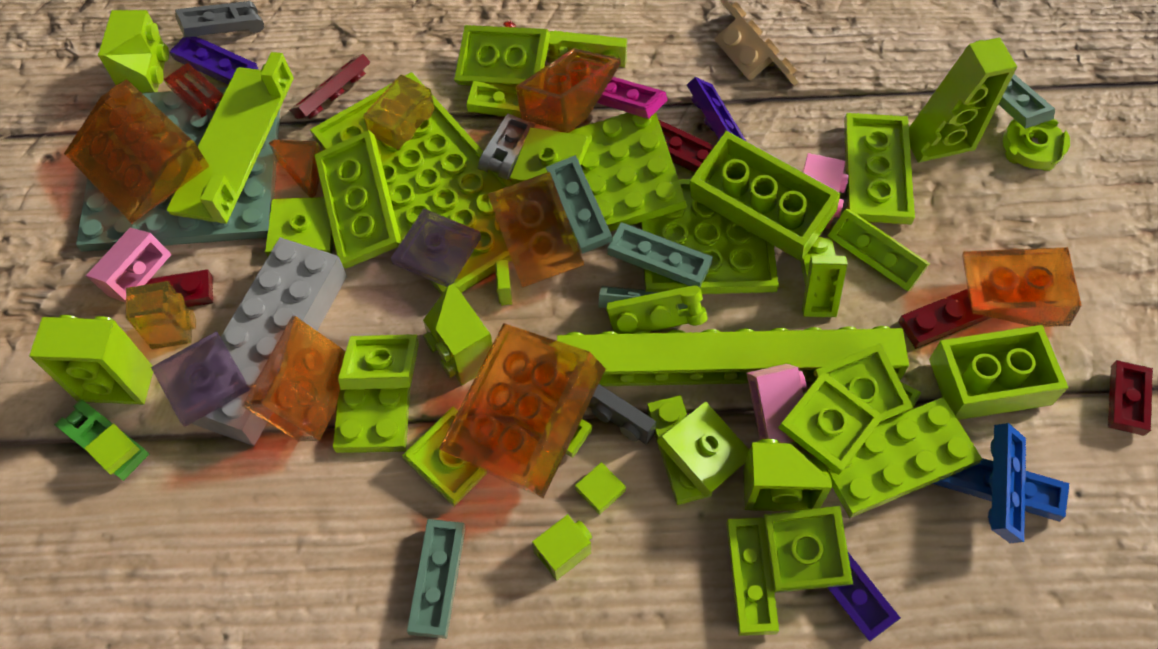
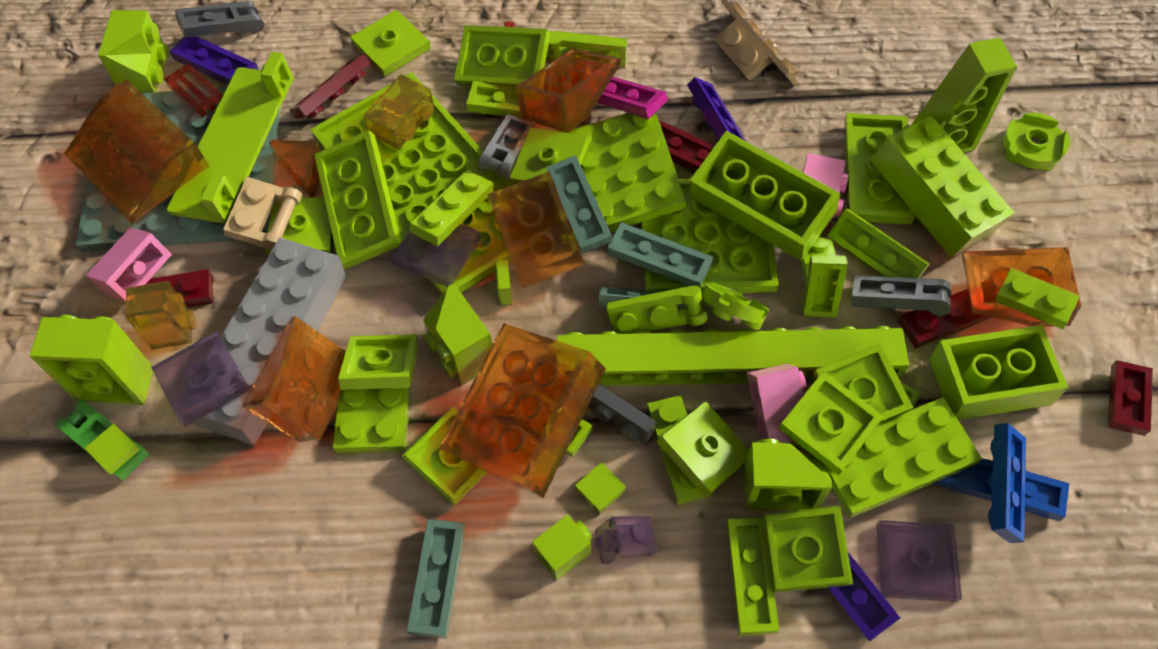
(253, 209): none -> tan plate
(390, 42): none -> lime plate
(451, 208): none -> lime plate
(625, 538): none -> bracket
(730, 302): none -> lime plate
(902, 293): none -> dark grey plate
(918, 561): none -> clear purple plate
(941, 186): none -> lime brick
(1025, 104): sand green plate -> none
(1037, 298): none -> lime plate

